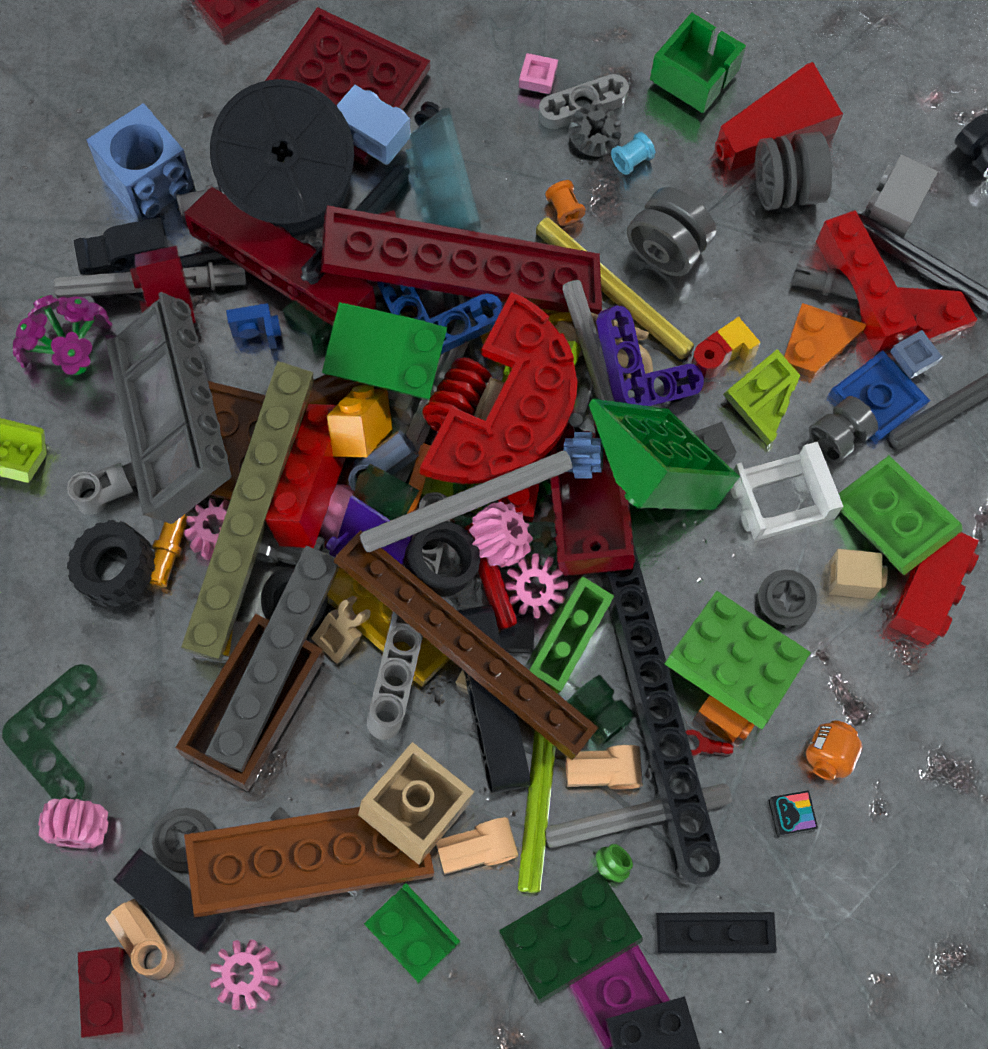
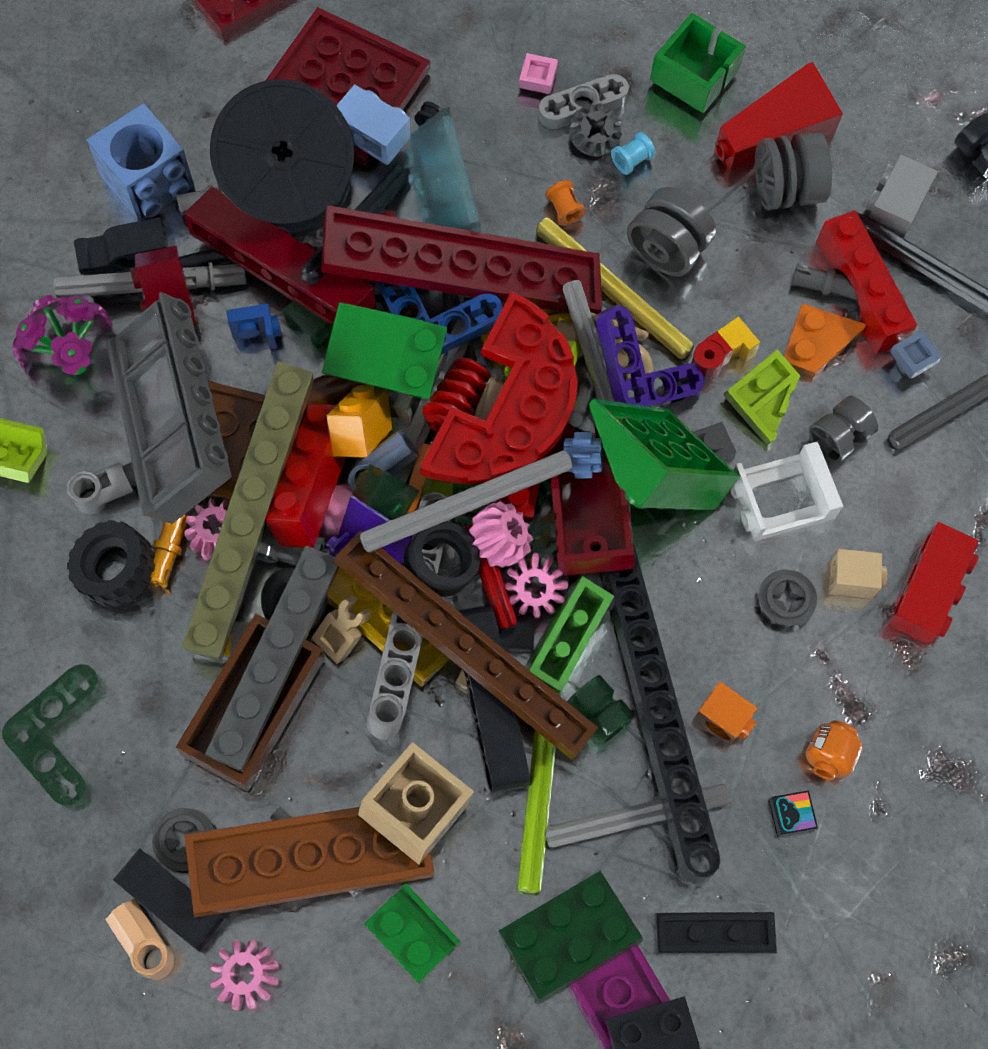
(73, 823): bright pink gear -> none
(104, 993): dark red brick -> none
(486, 844): light nougat piece -> none
(614, 863): bright green plate -> none
(615, 767): light nougat piece -> none
(708, 746): red piece -> none
(738, 659): bright green plate -> none
(885, 390): blue tile -> none
(898, 515): bright green plate -> none
(938, 311): red wing -> none

